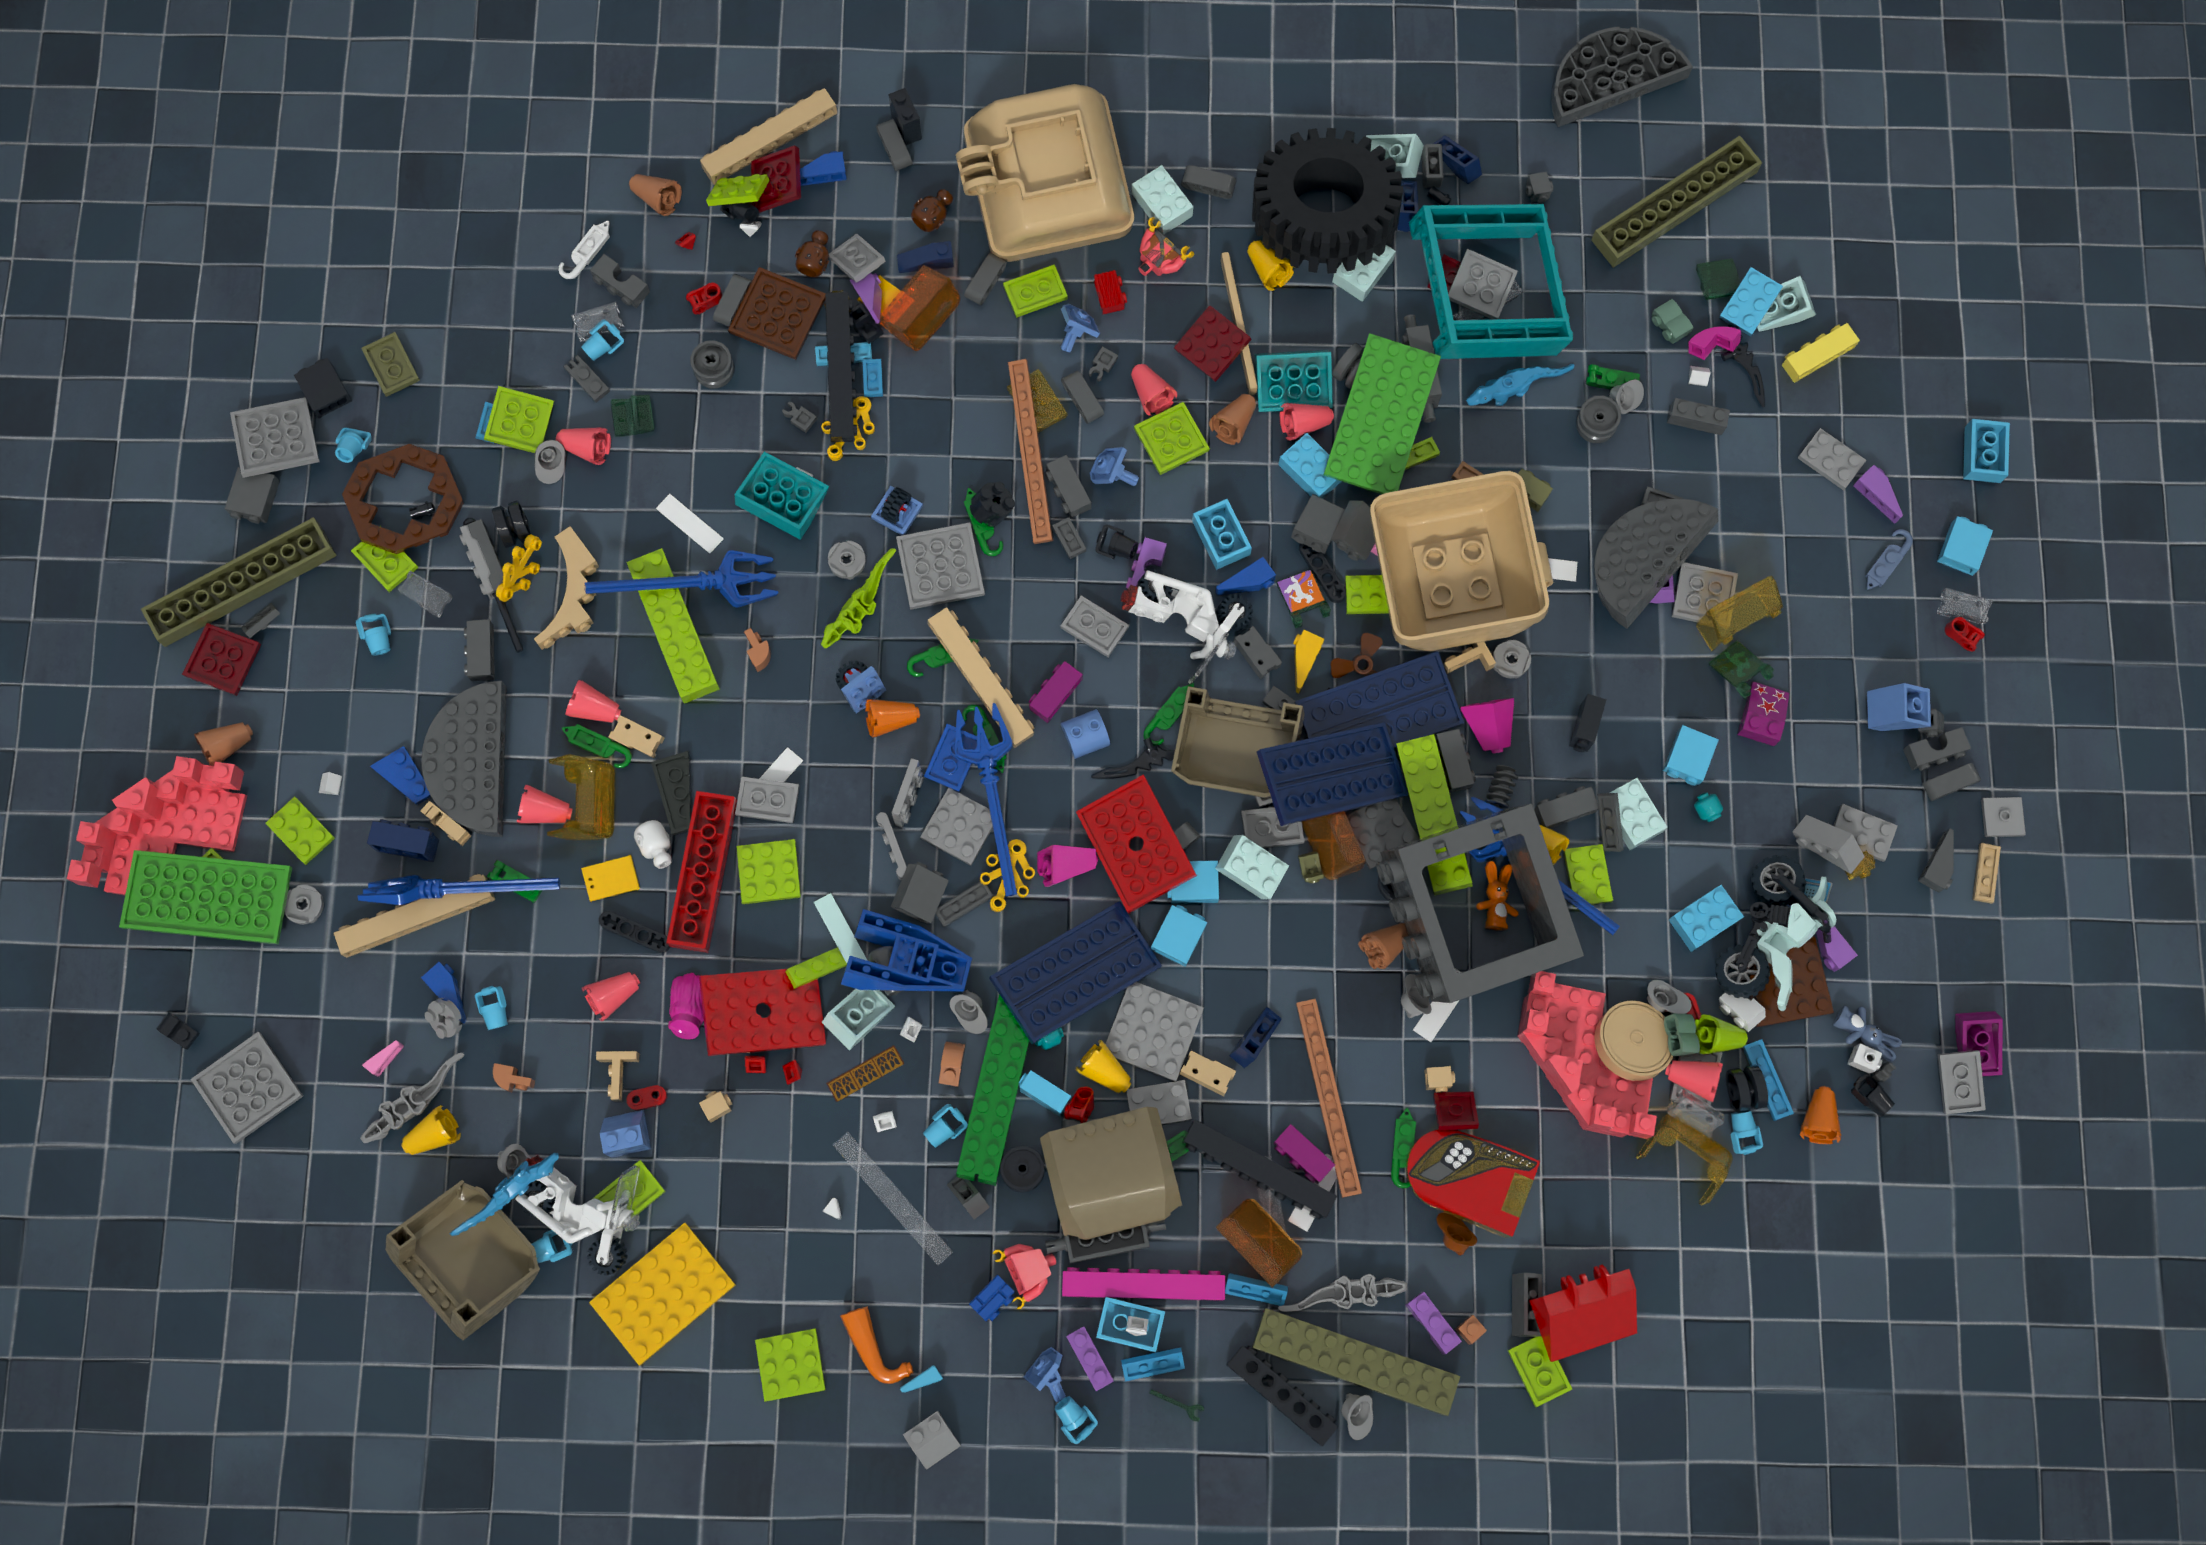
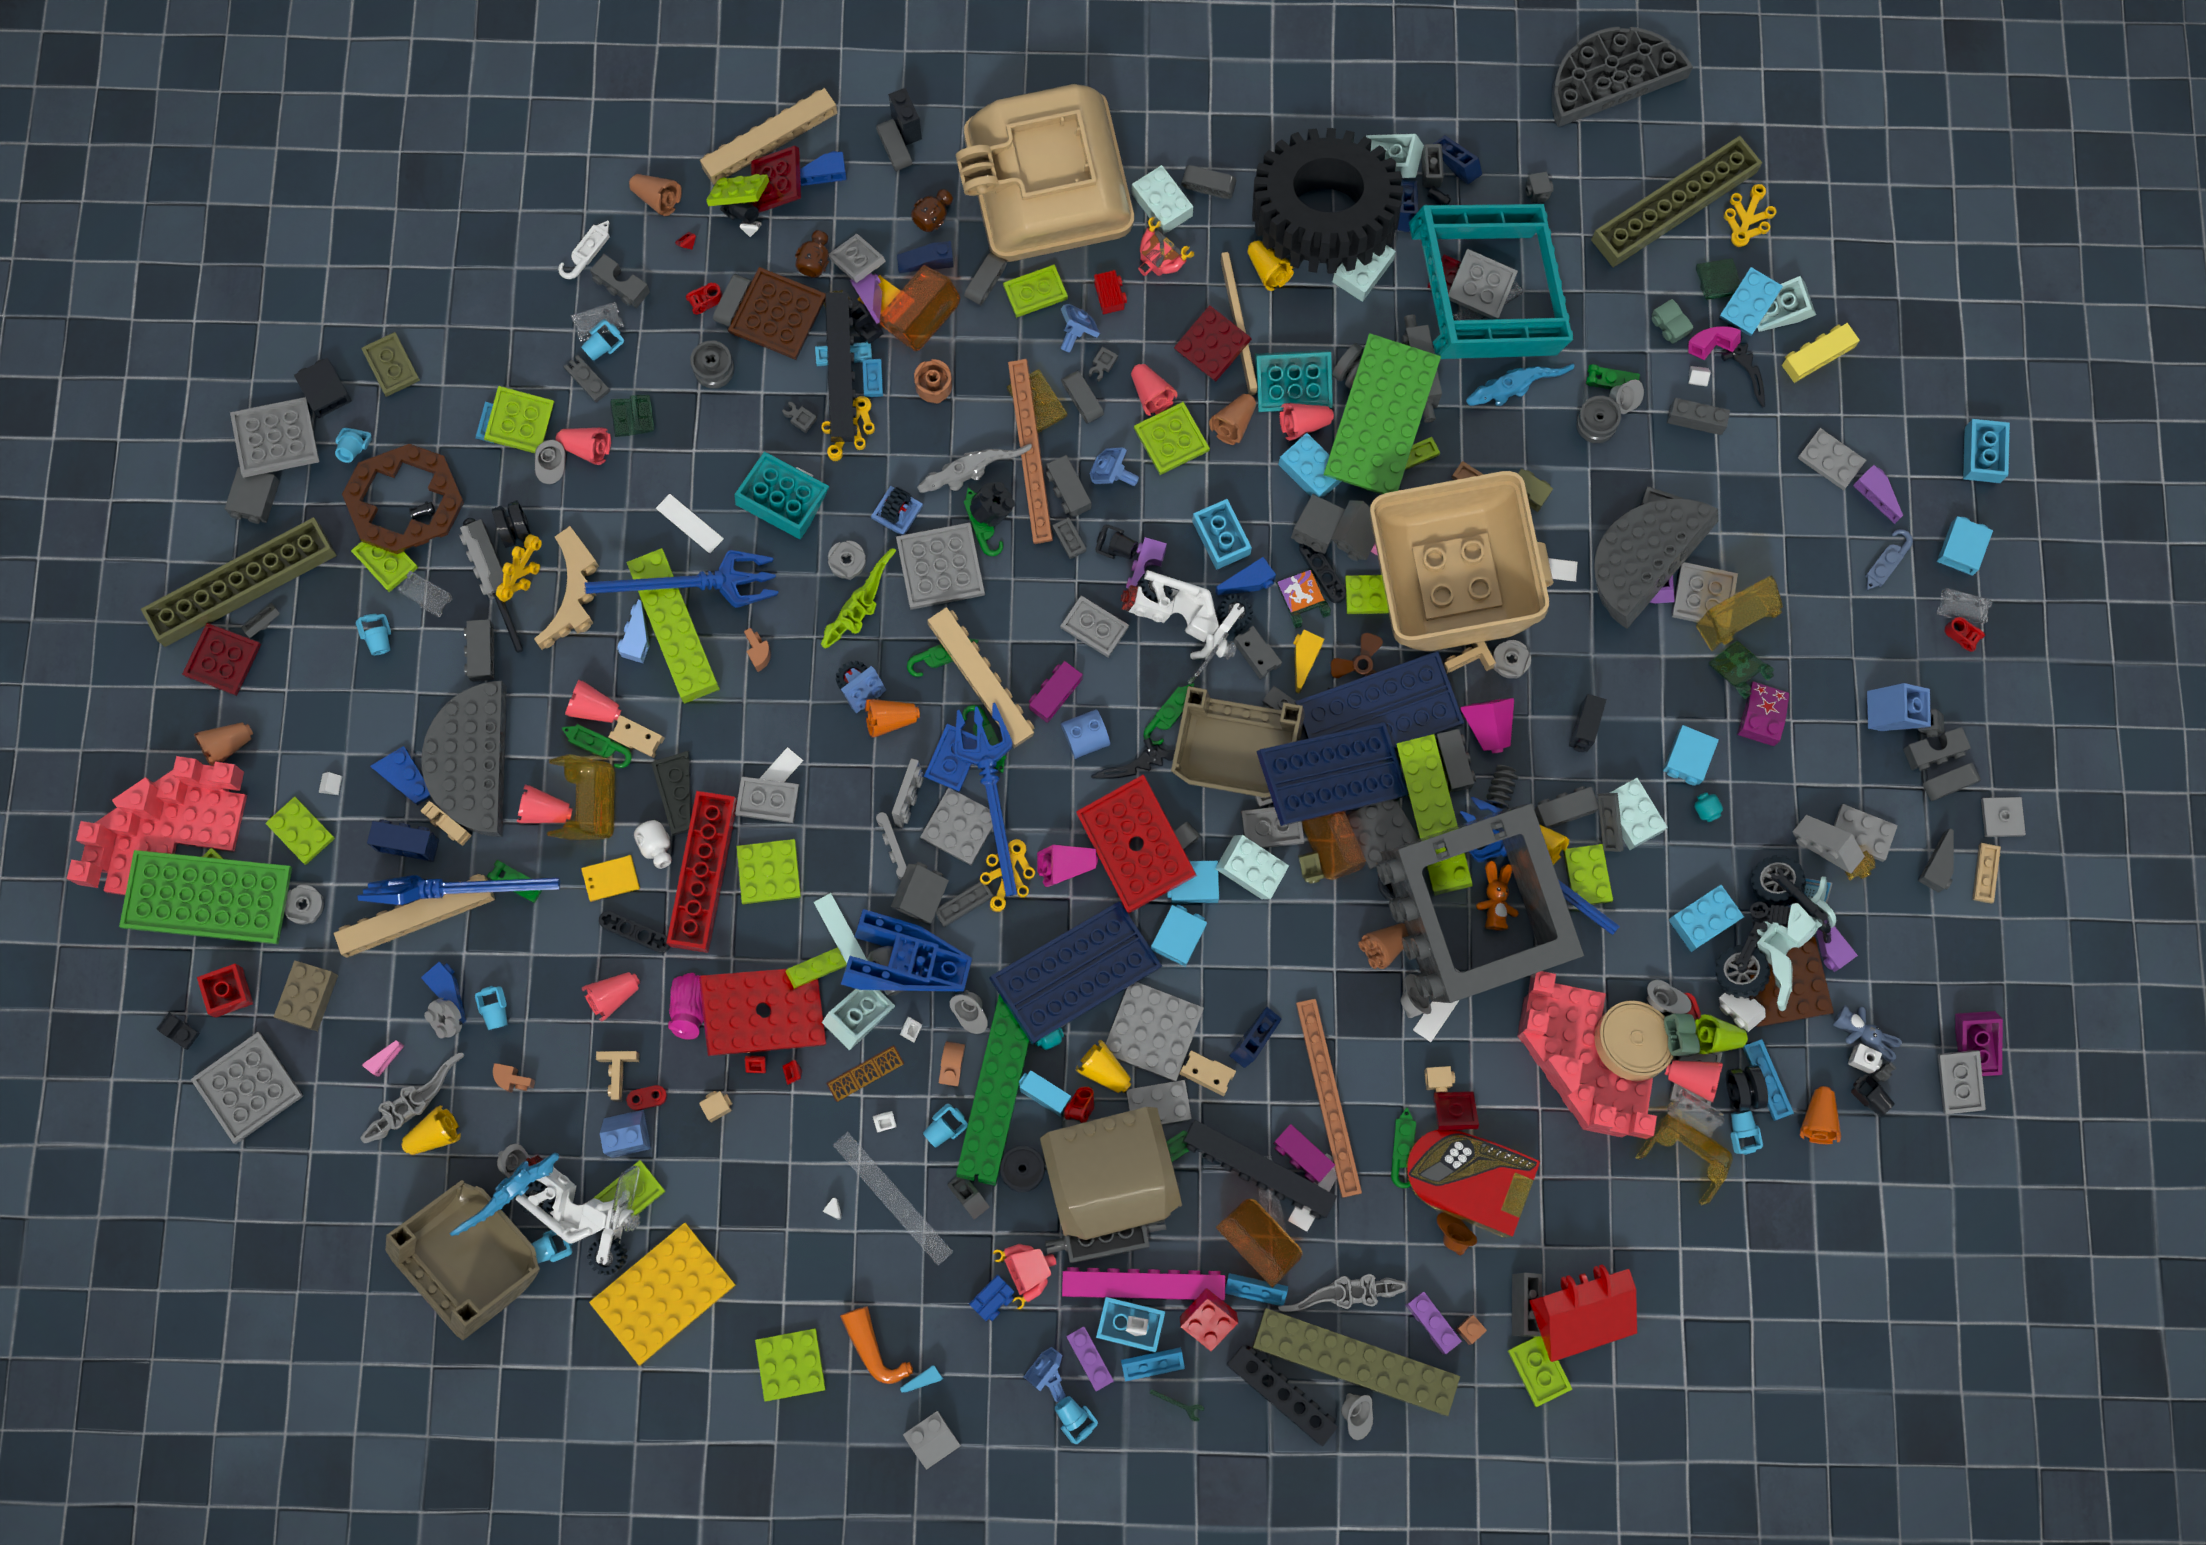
(225, 990): none -> red brick
(305, 996): none -> dark tan brick
(636, 639): none -> light blue slope
(925, 382): none -> nougat brick
(967, 467): none -> light grey animal
(1208, 1319): none -> brick
(1748, 217): none -> yellow plant

